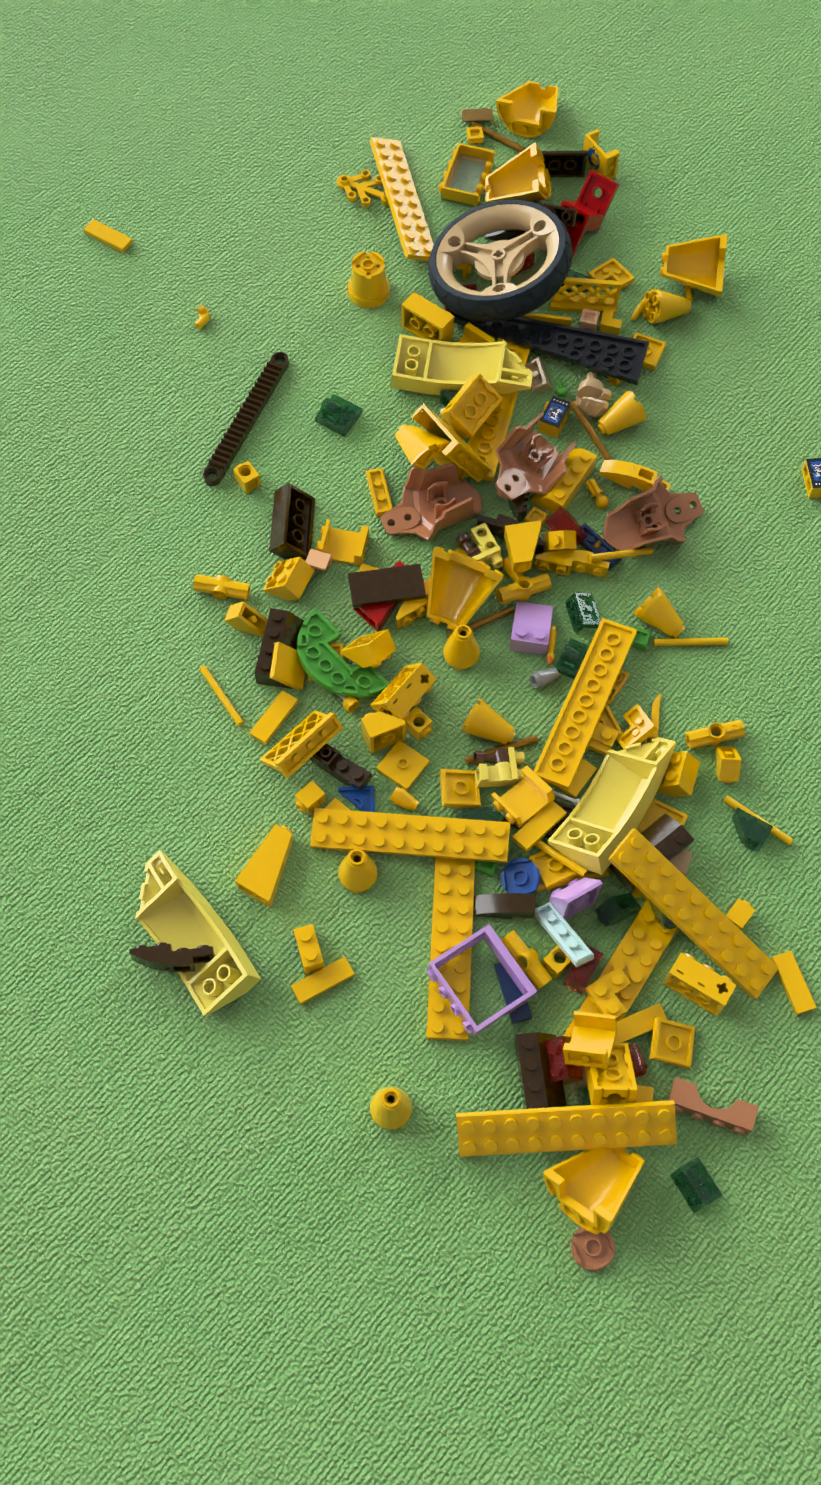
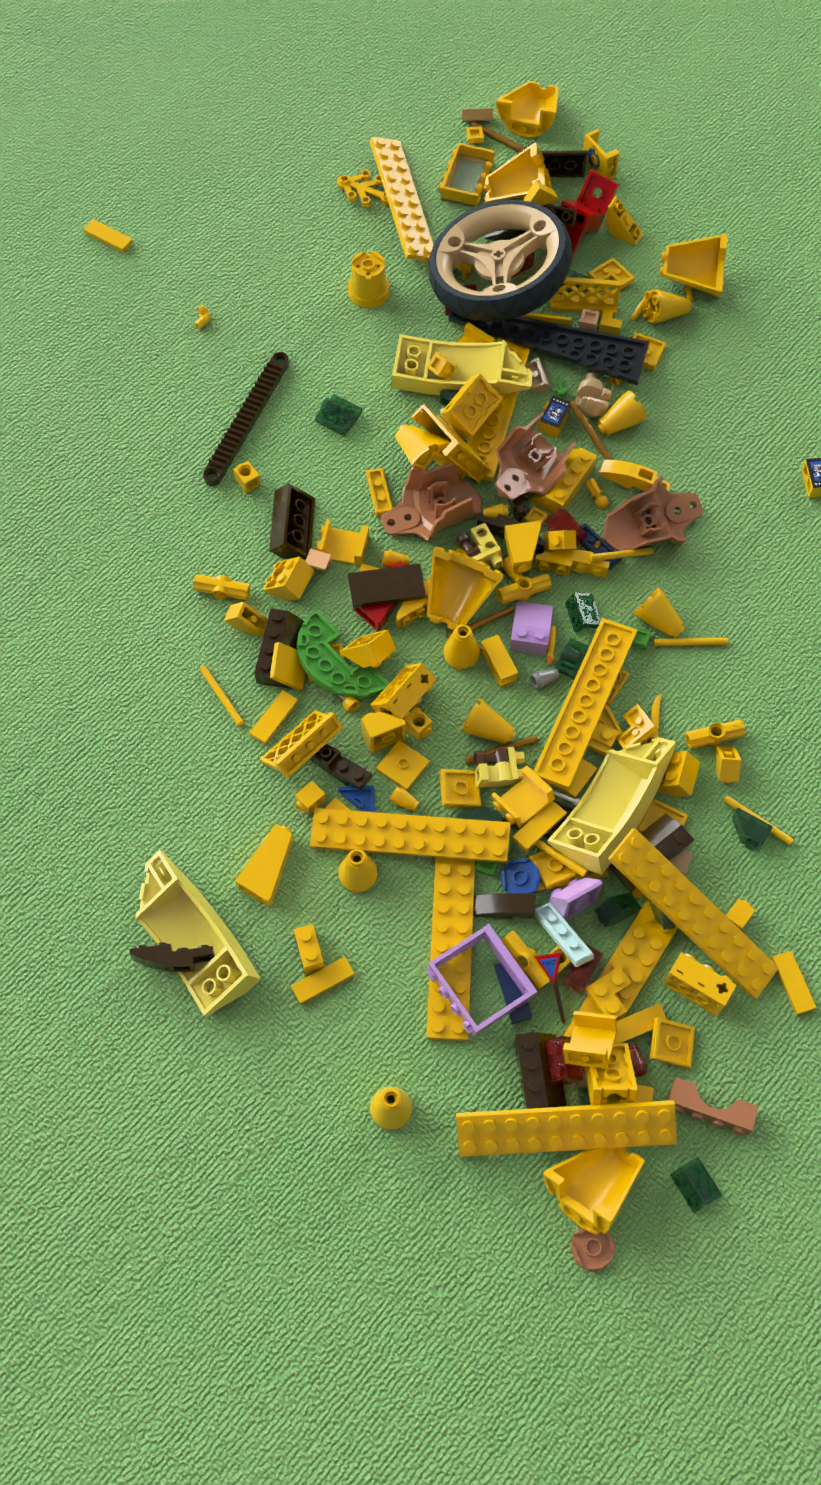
(391, 558): none -> yellow cone
(426, 319): yellow brick -> none
(442, 366): none -> yellow brick
(493, 511): none -> yellow cone
(499, 661): none -> yellow piece
(541, 194): none -> yellow slope
(550, 964): none -> piece
(621, 223): none -> yellow slope

